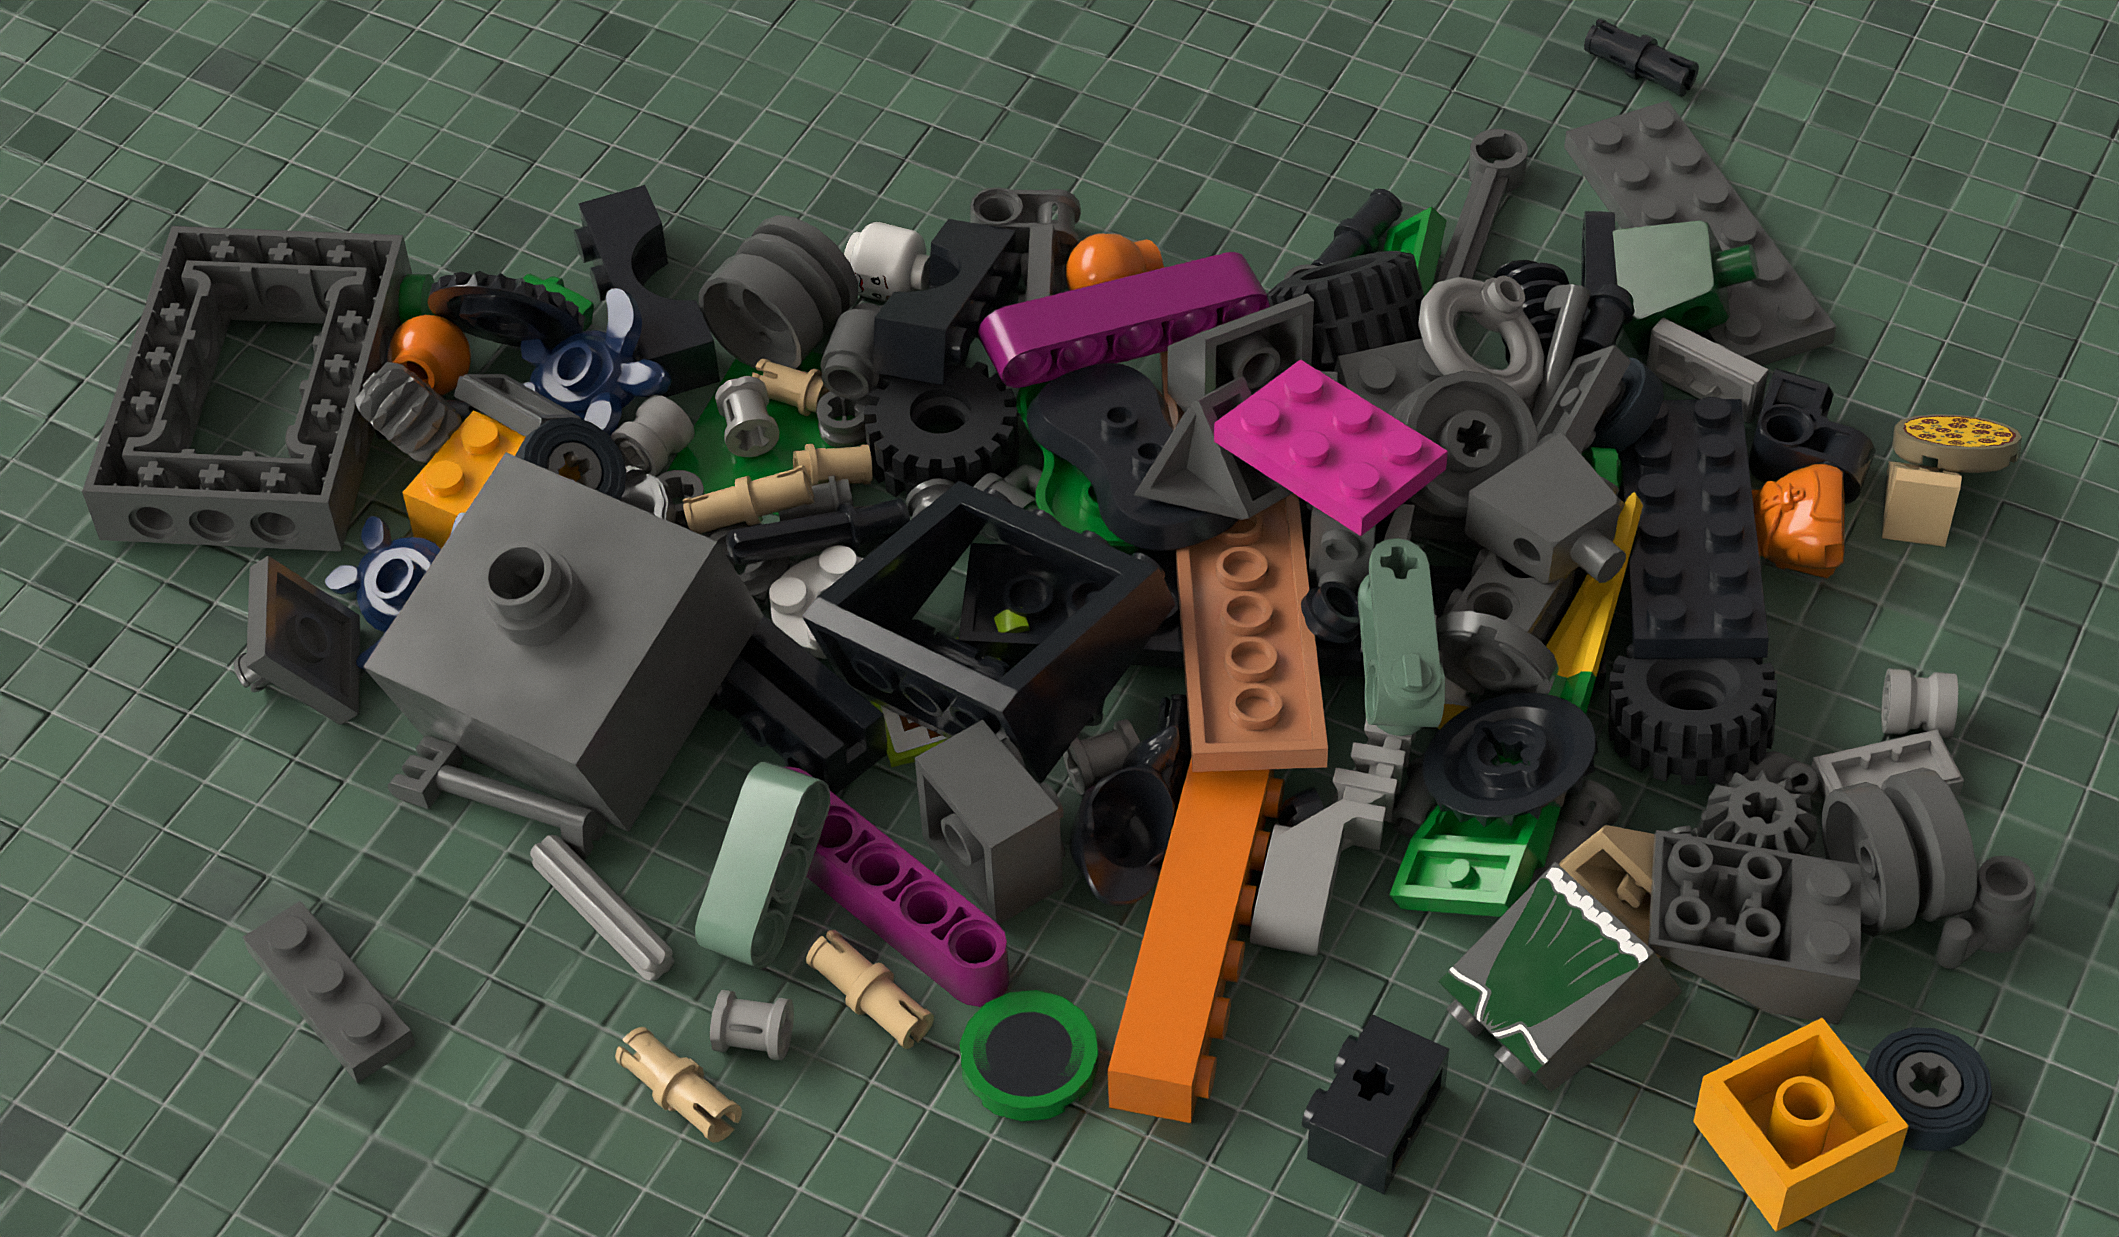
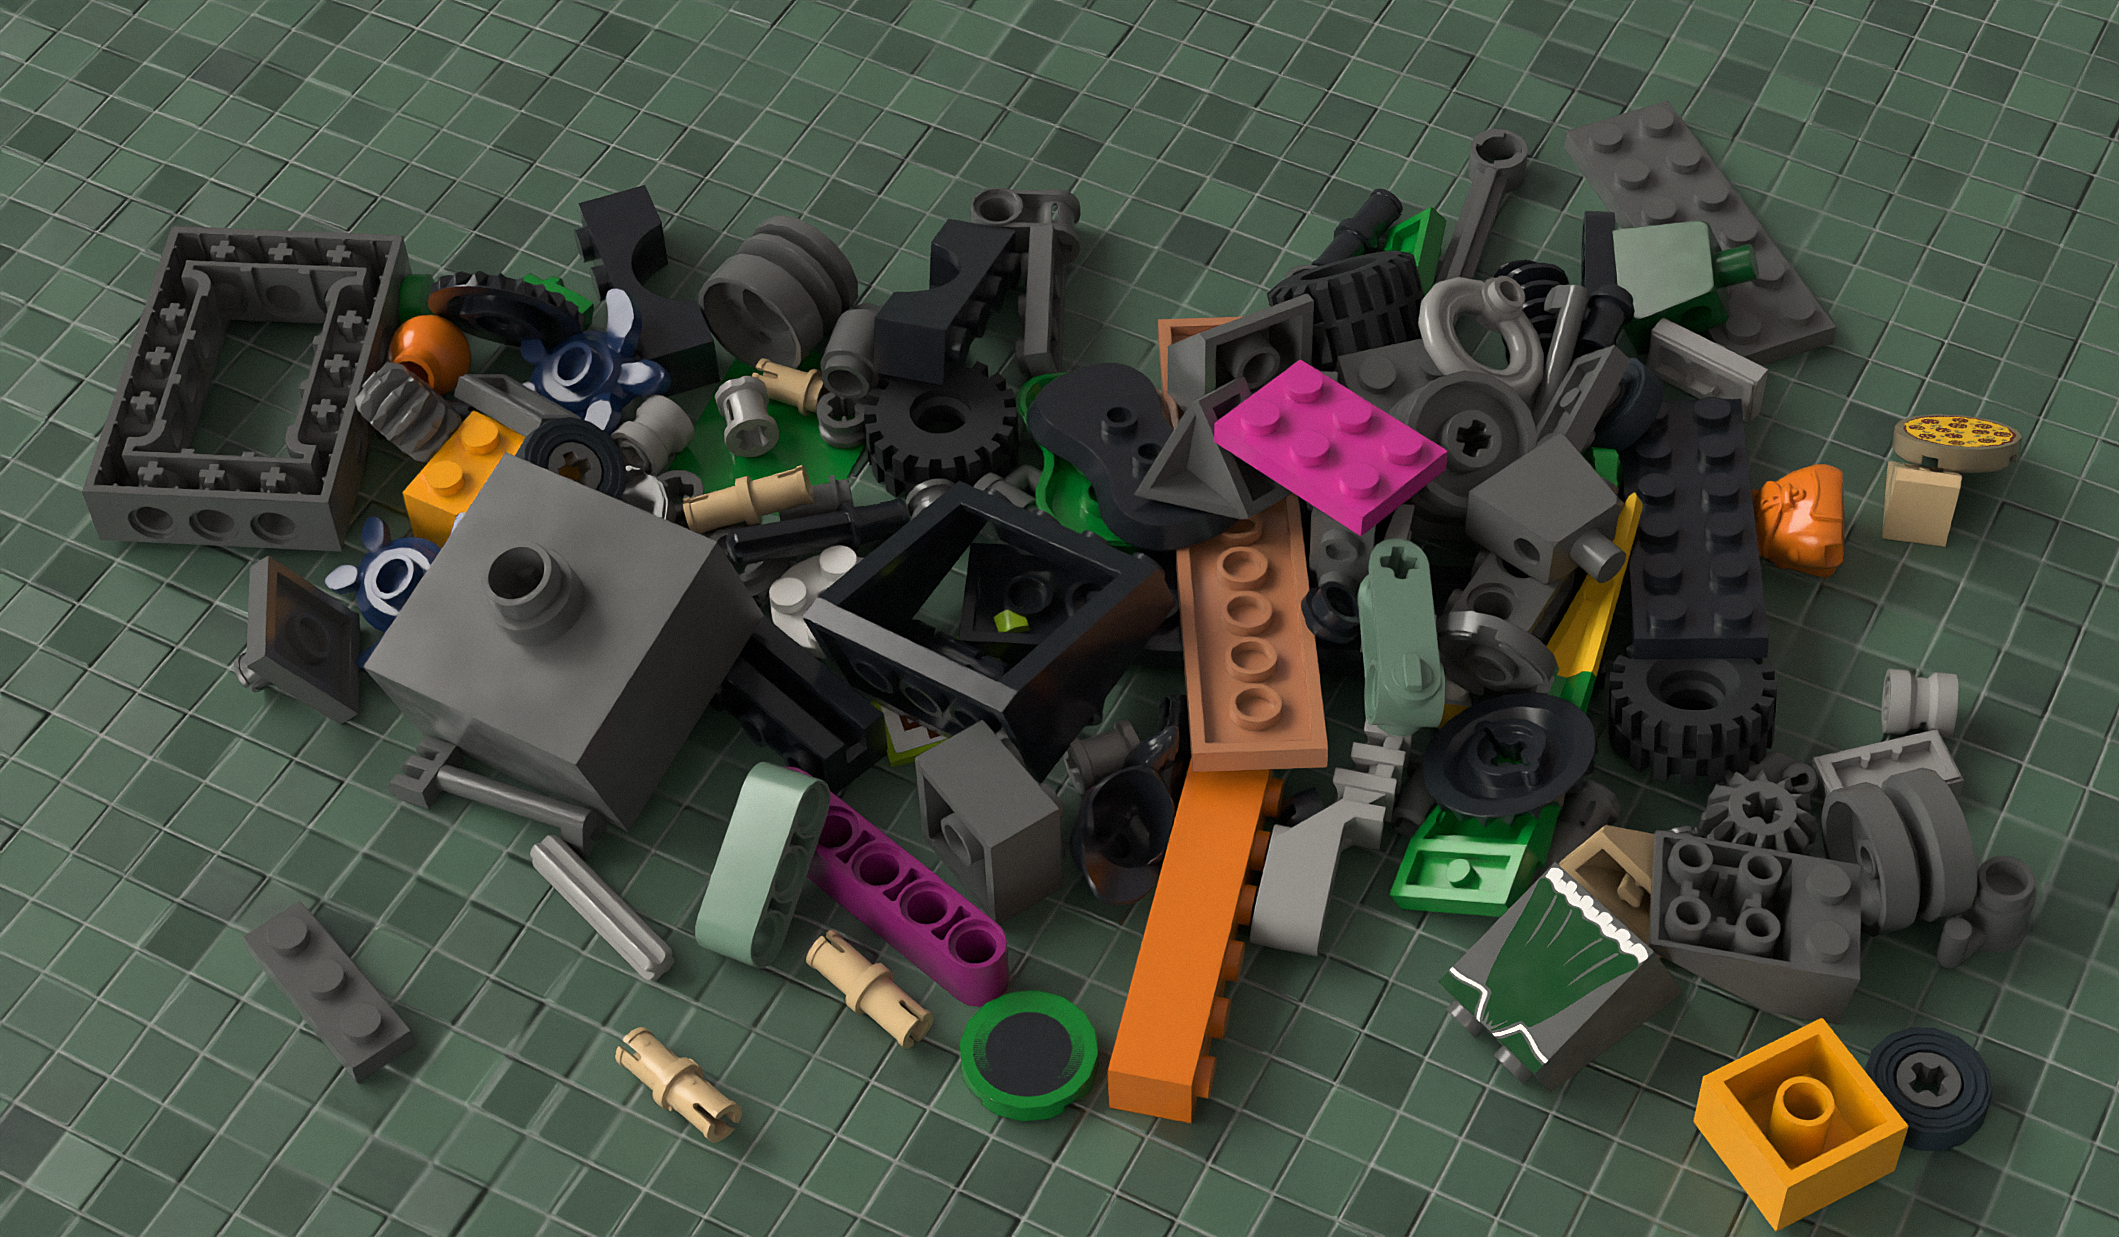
(752, 1025): light grey bush -> none
(844, 463): tan pin -> none
(888, 260): white head -> none
(1109, 258): orange piece -> none
(1118, 318): magenta beam -> none
(1375, 1103): black brick -> none
(1641, 57): black pin -> none
(1798, 434): black piece -> none

